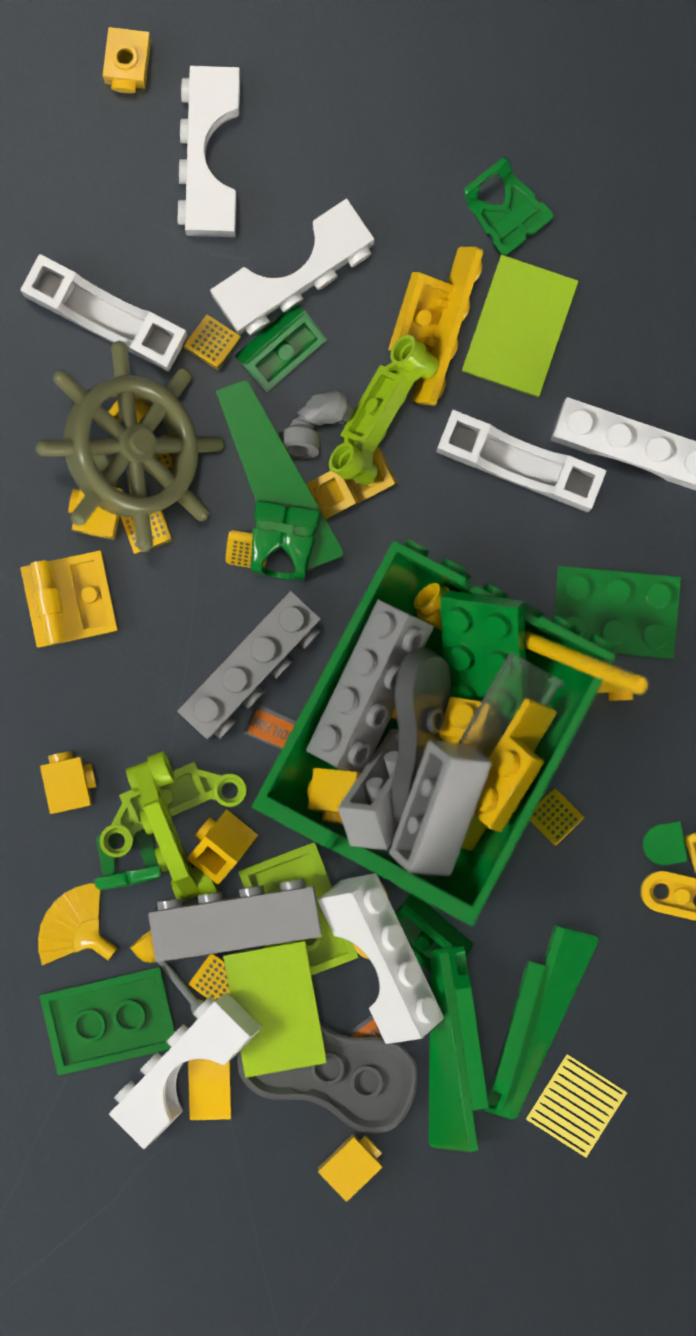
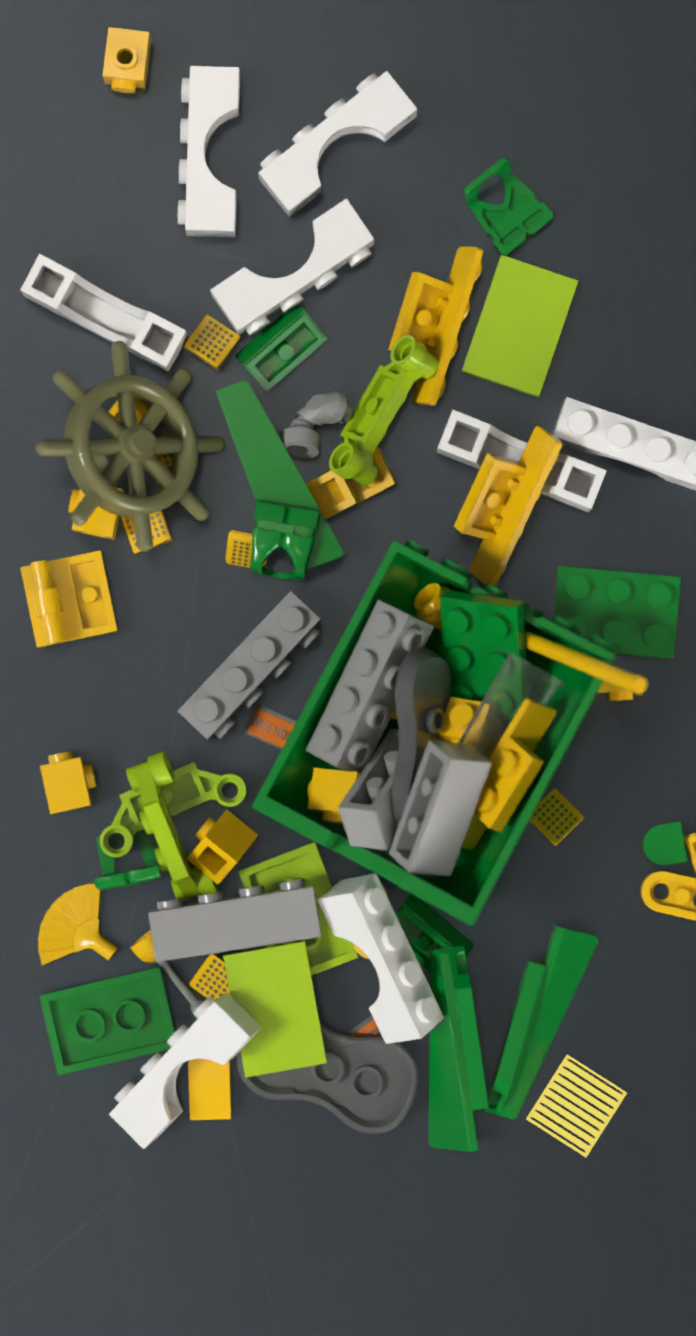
(351, 1165): yellow brick -> none
(376, 110): none -> white arch
(503, 502): none -> yellow bracket

